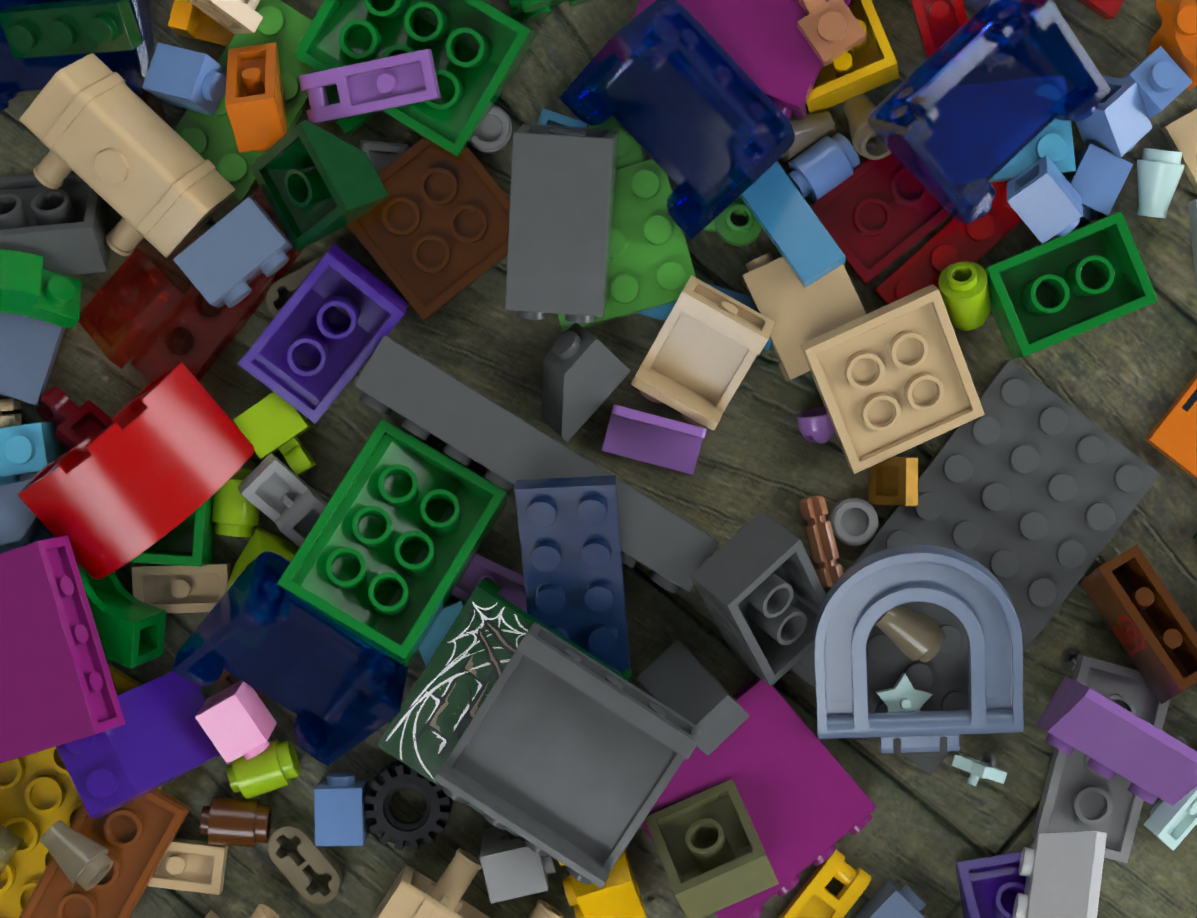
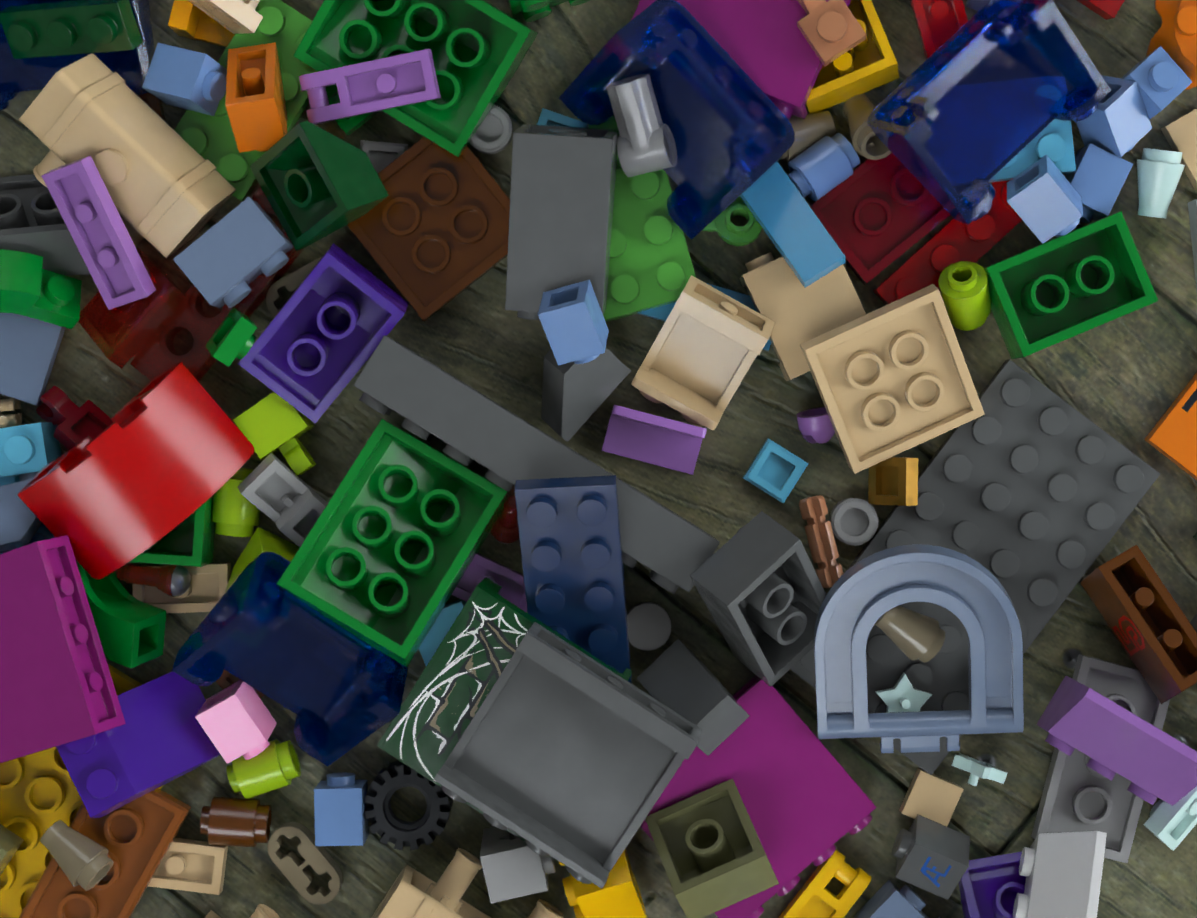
(99, 232): none -> medium lavender plate
(171, 579): none -> clear red piece
(232, 338): none -> green plate
(506, 527): none -> clear red piece
(573, 323): none -> medium blue brick
(643, 139): none -> light grey piece
(648, 626): none -> light grey tile
(775, 470): none -> medium azure tile
(931, 798): none -> tan tile
(931, 856): none -> dark grey brick

